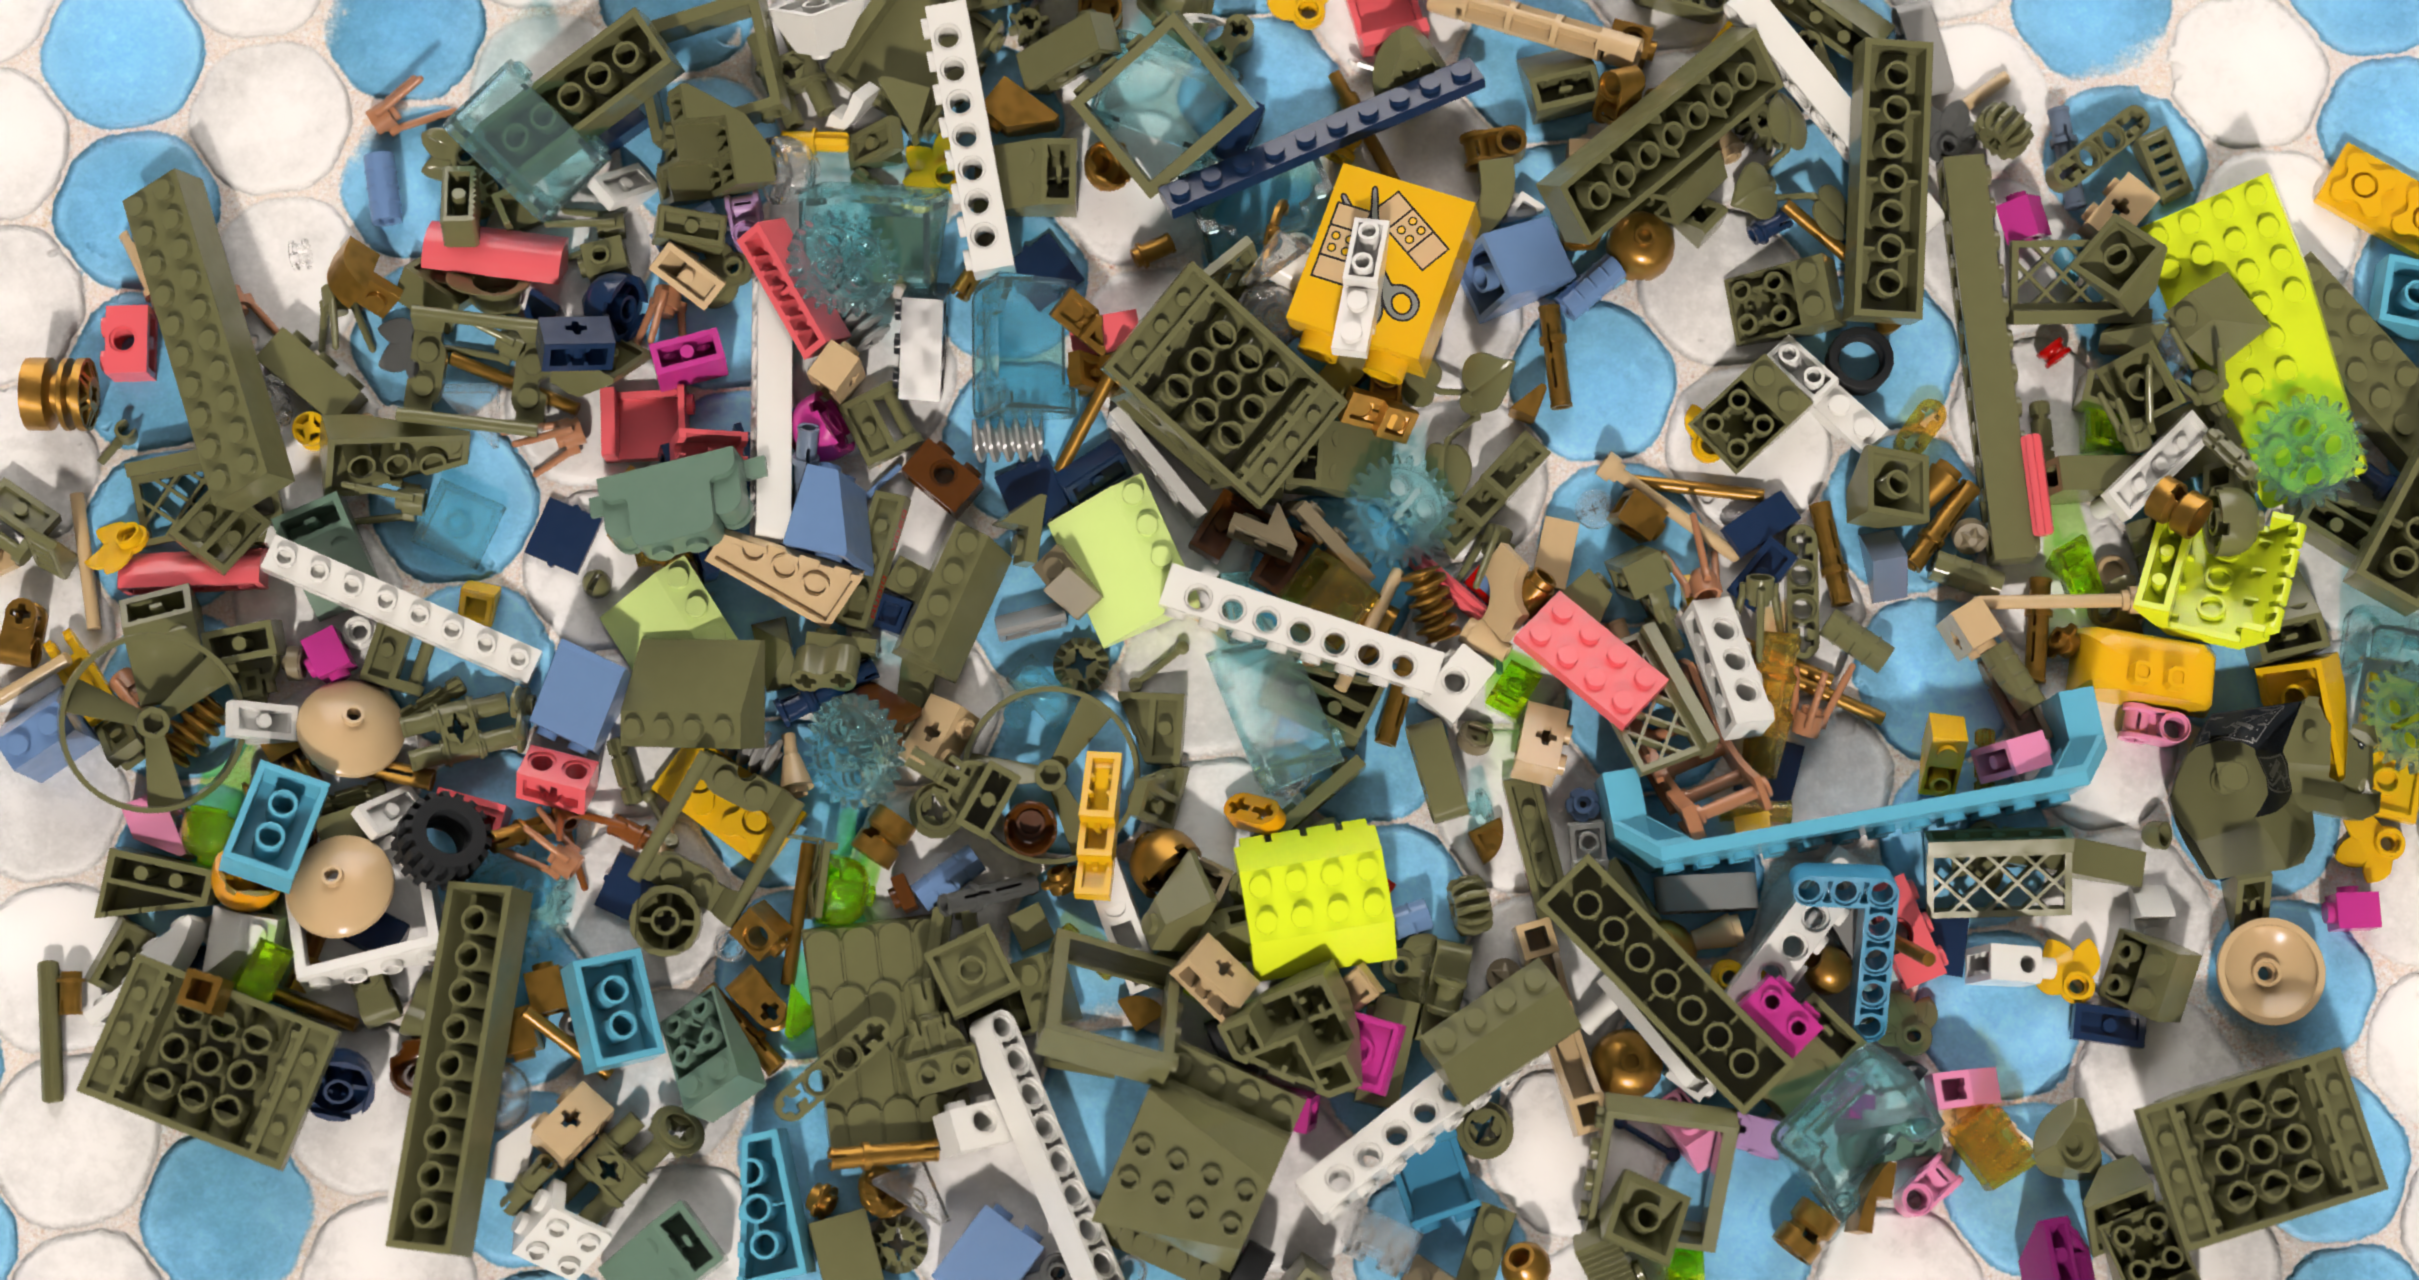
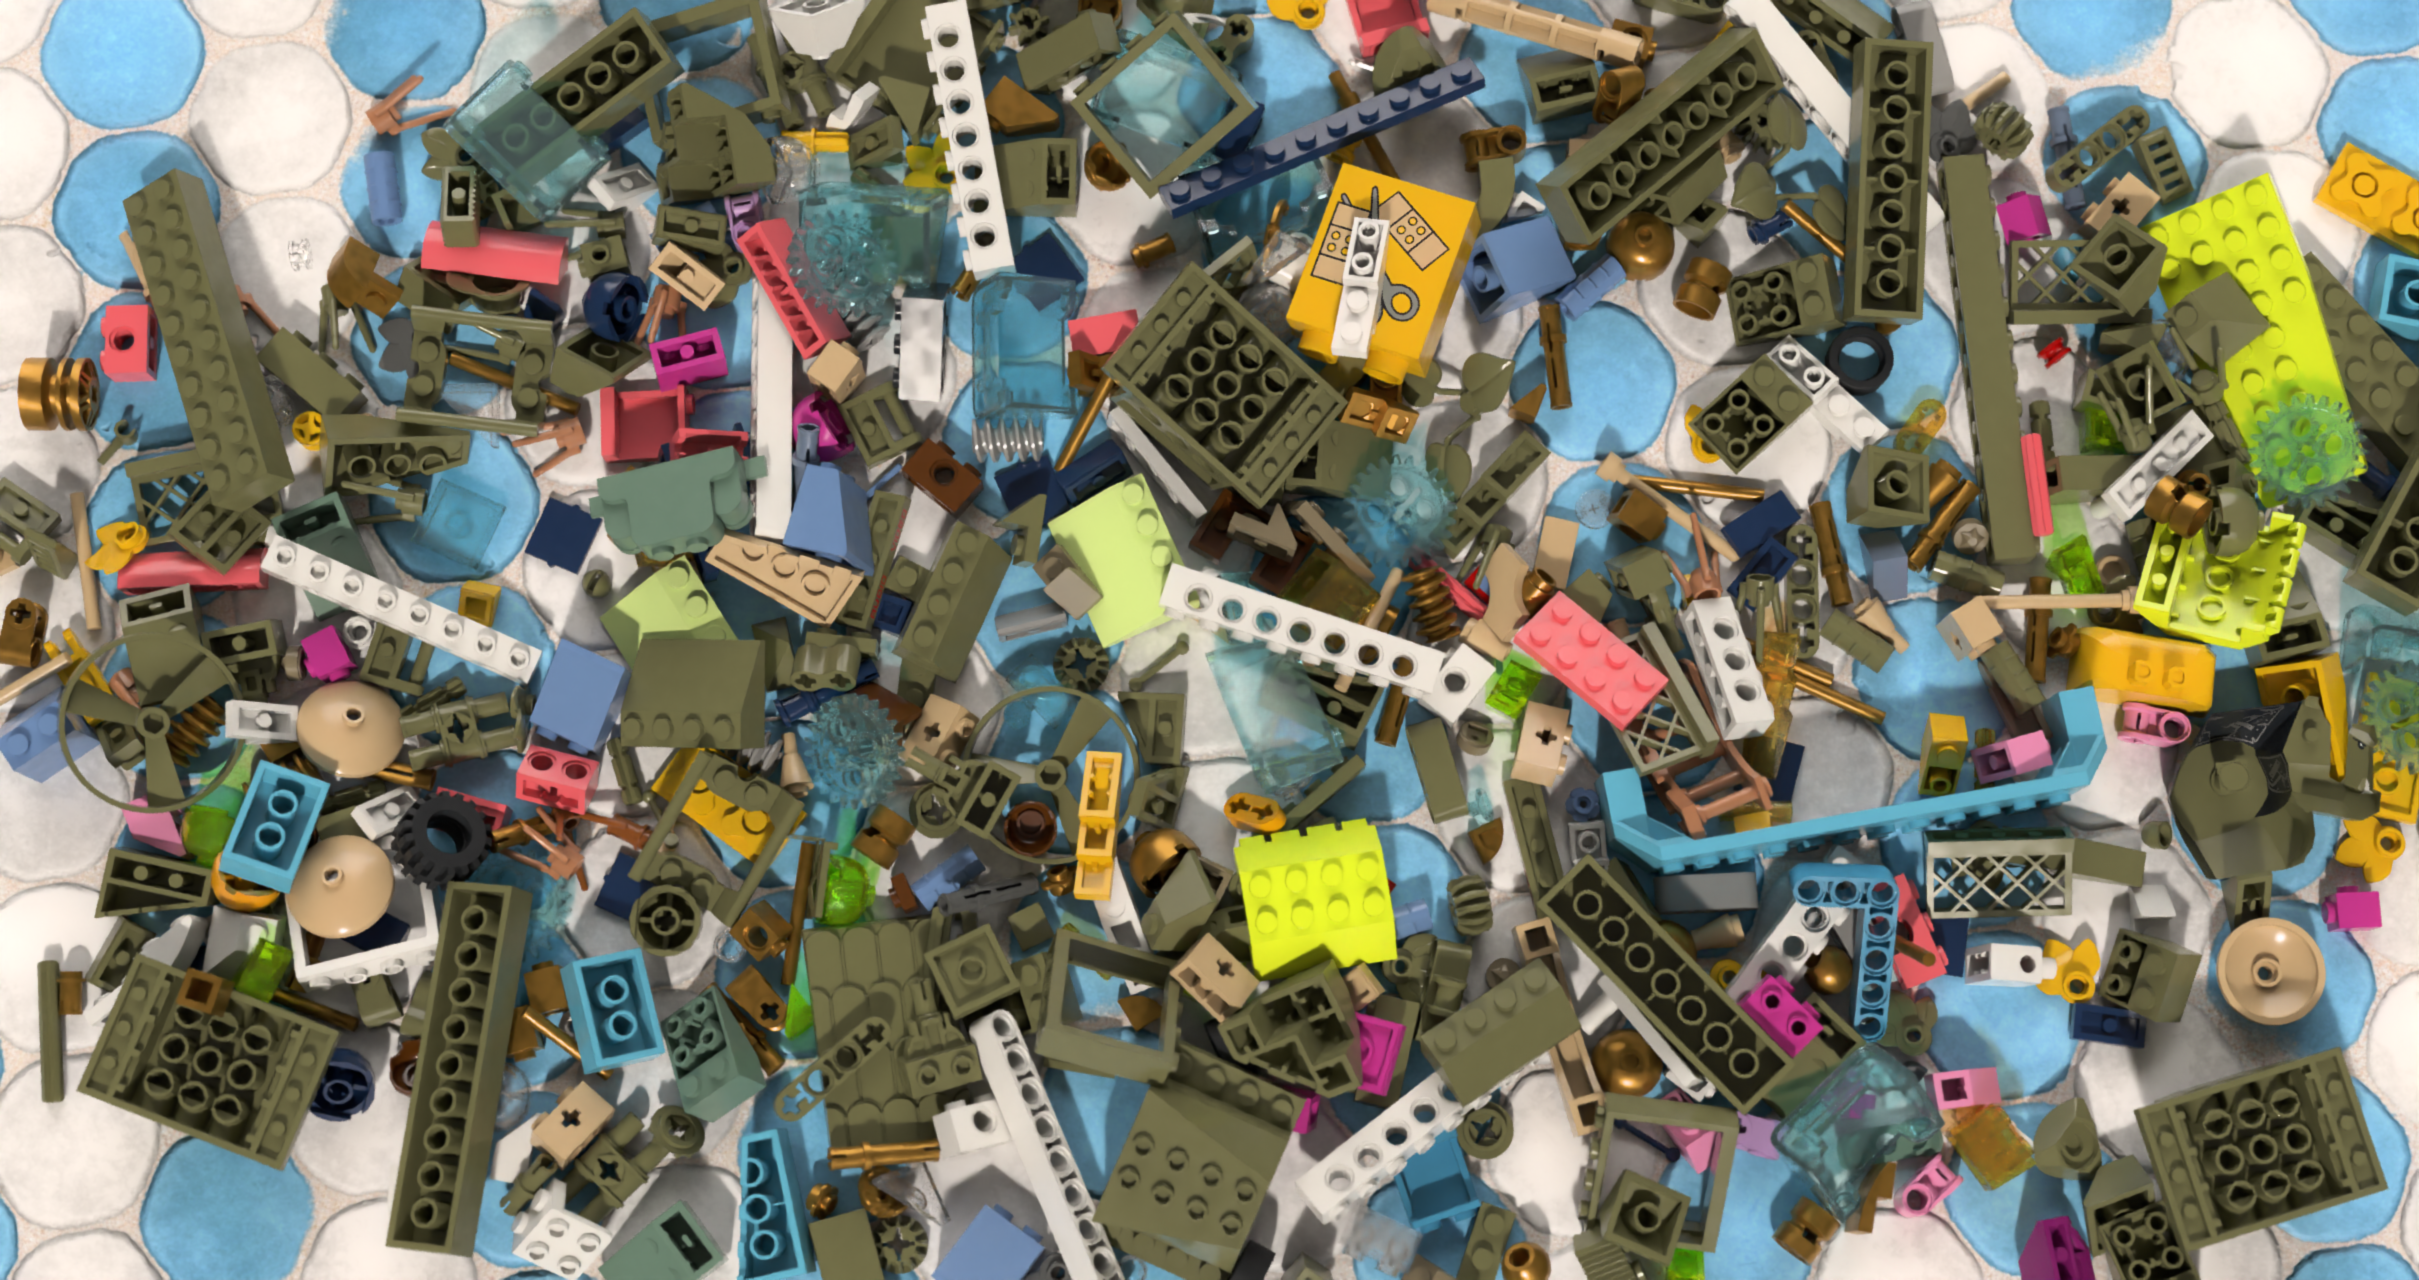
(575, 343): dark blue brick -> none
(1080, 319): pearl gold slope -> none
(1700, 293): none -> pearl gold wheel
(1809, 720): nougat plant -> none
(1872, 614): none -> tan cone
(2200, 481): none -> pearl gold pin
(2230, 454): olive axle -> none

